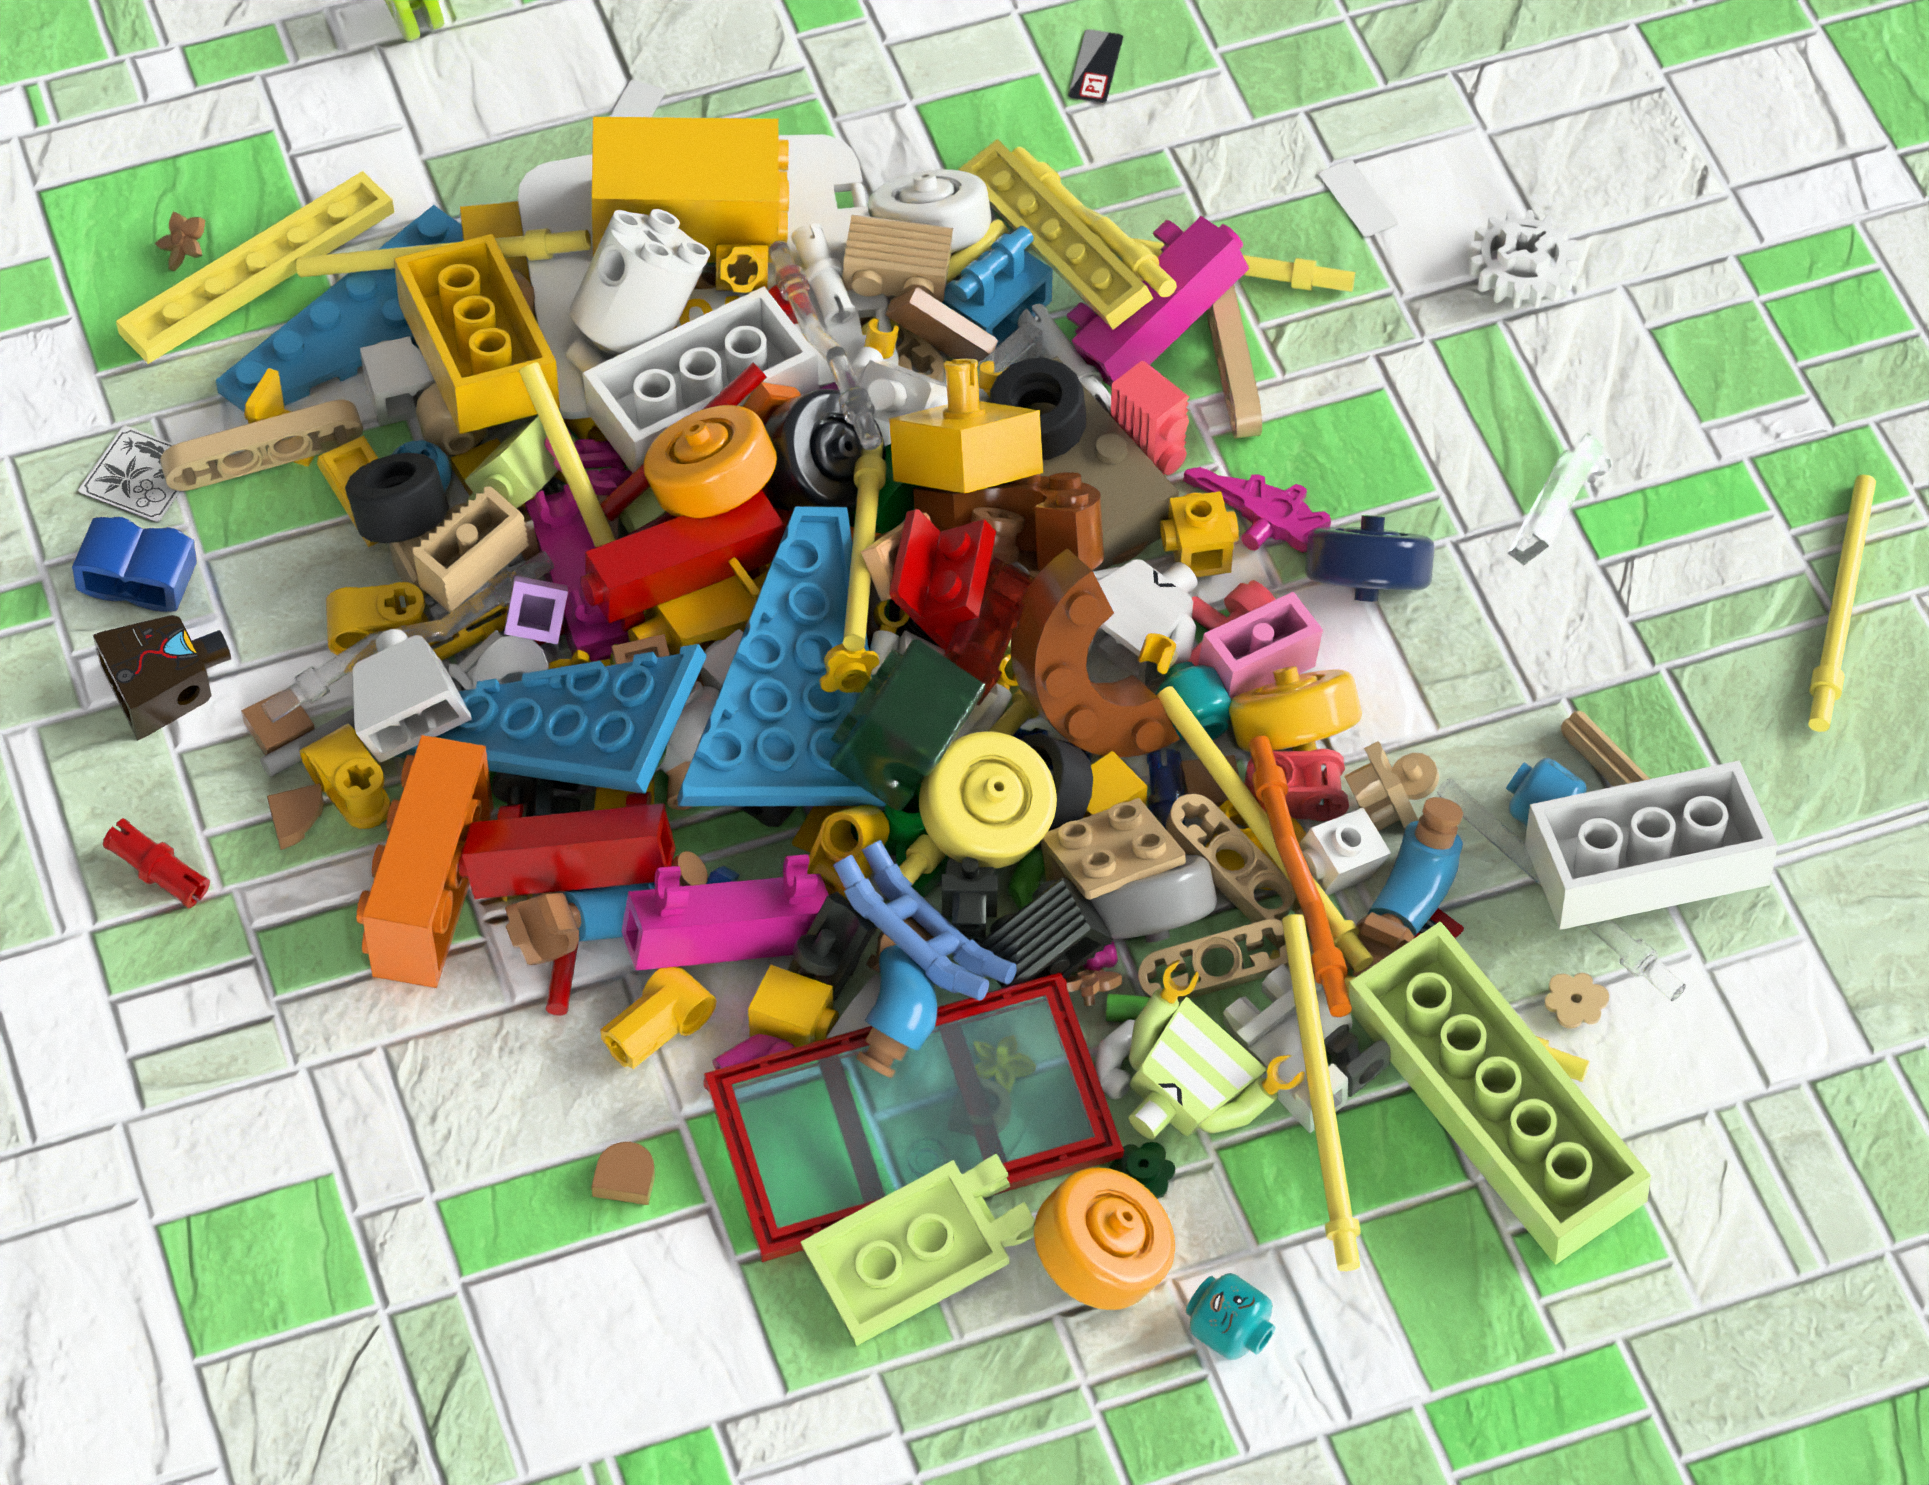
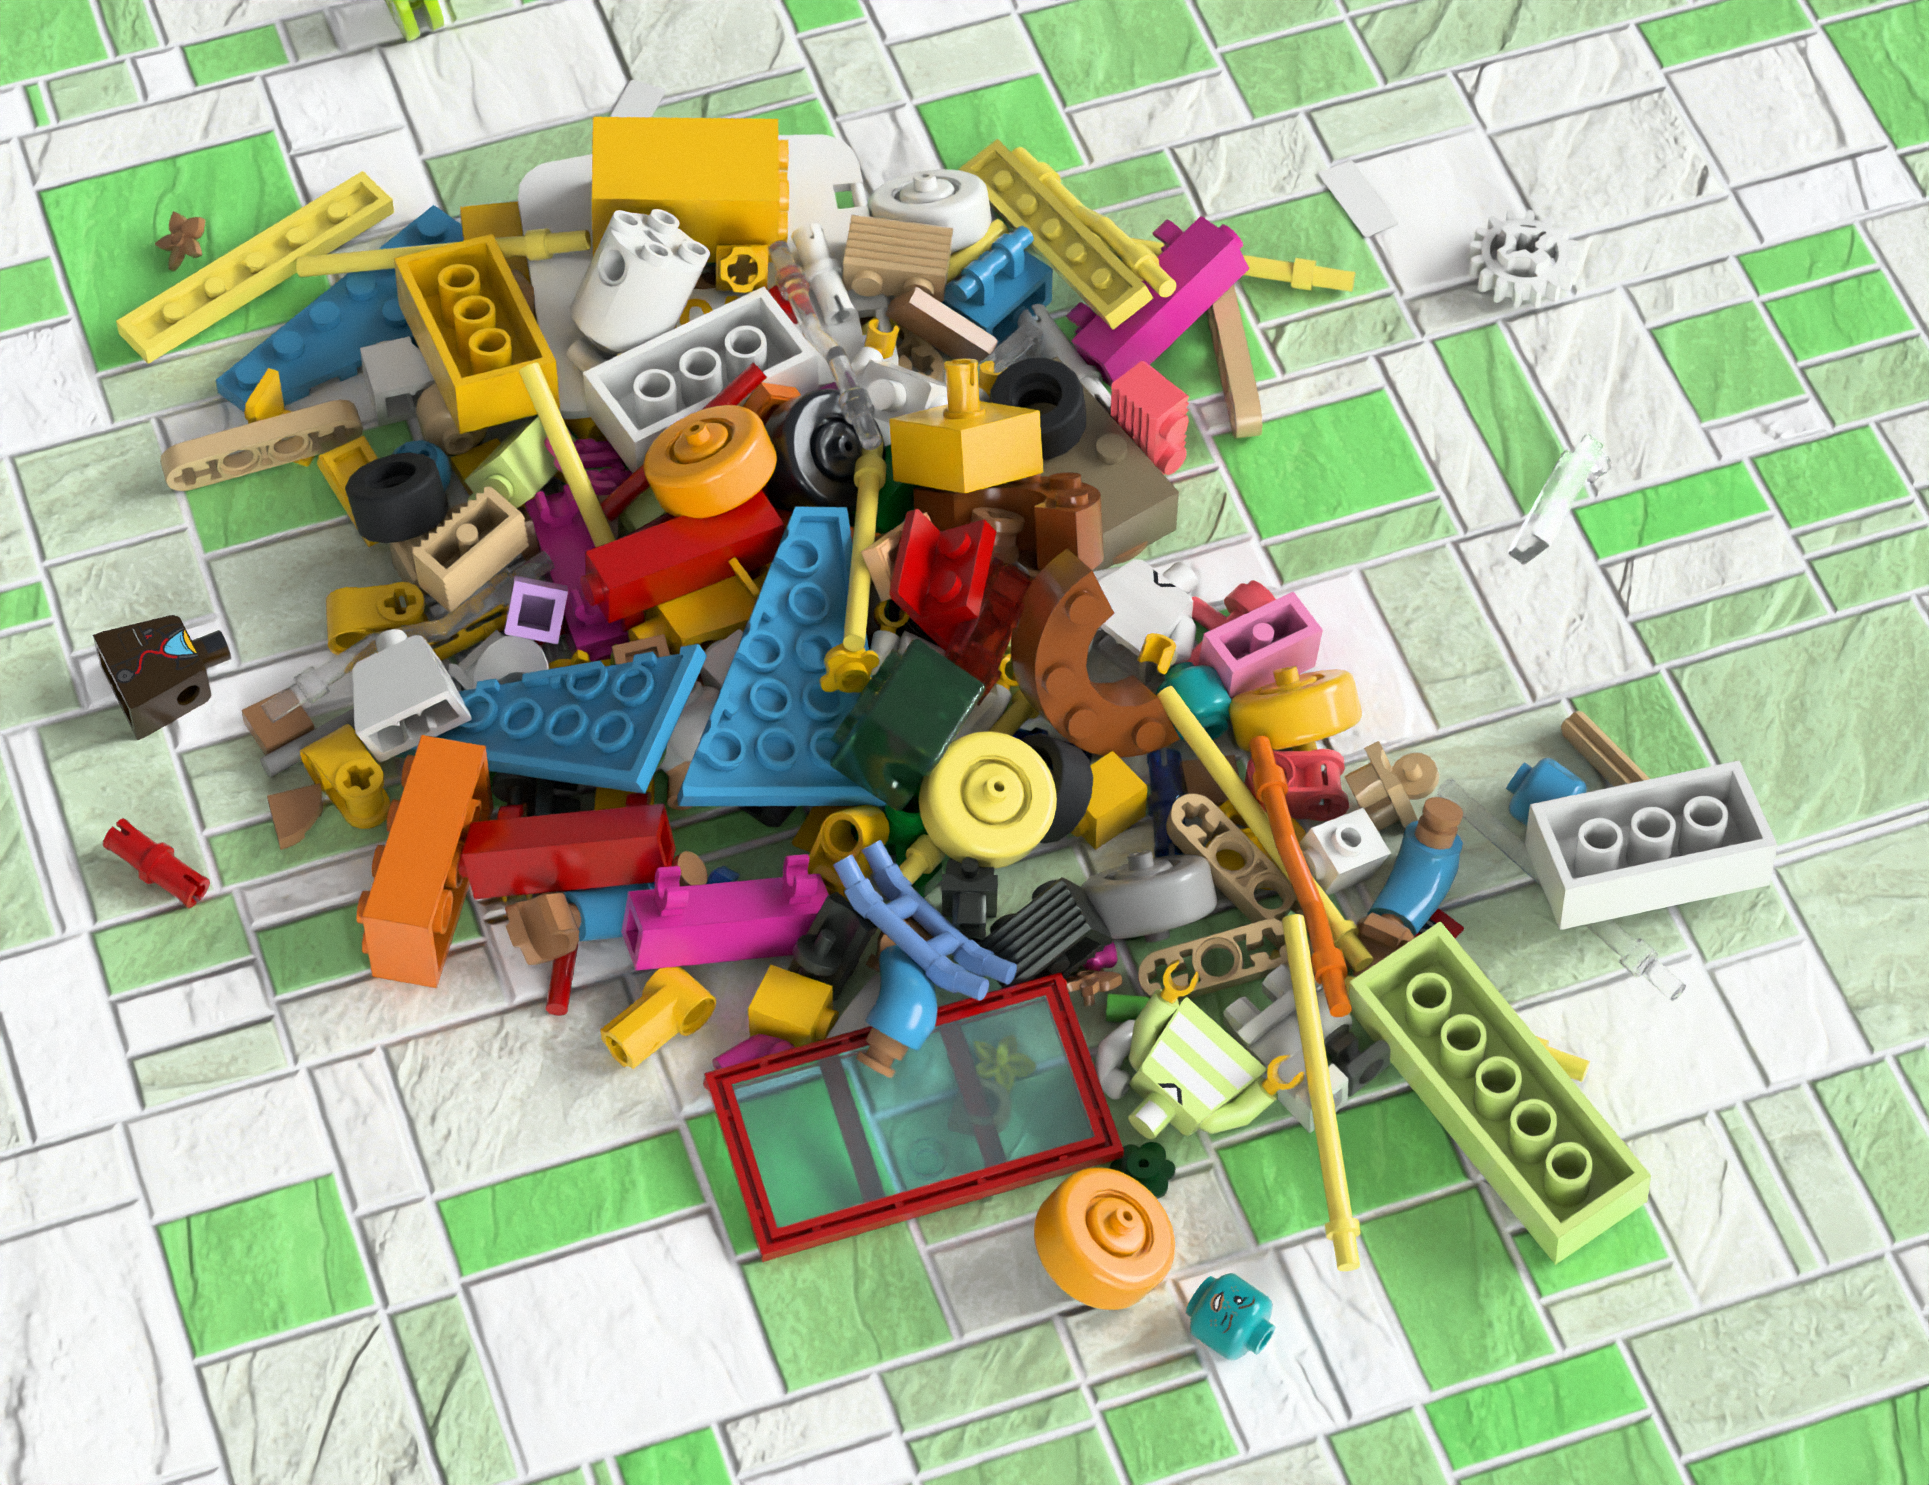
(132, 475): white sticker -> none
(134, 564): blue brick -> none
(624, 1174): medium nougat tile -> none
(916, 1246): yellowish green tile -> none
(1026, 878): bright green arm -> none
(1095, 66): sticker -> none
(1110, 849): tan bracket -> none
(1200, 533): yellow brick -> none
(1269, 509): dark pink piece -> none
(1369, 558): dark blue wheel -> none
(1589, 999): tan plant -> none
(1828, 677): light yellow bar -> none

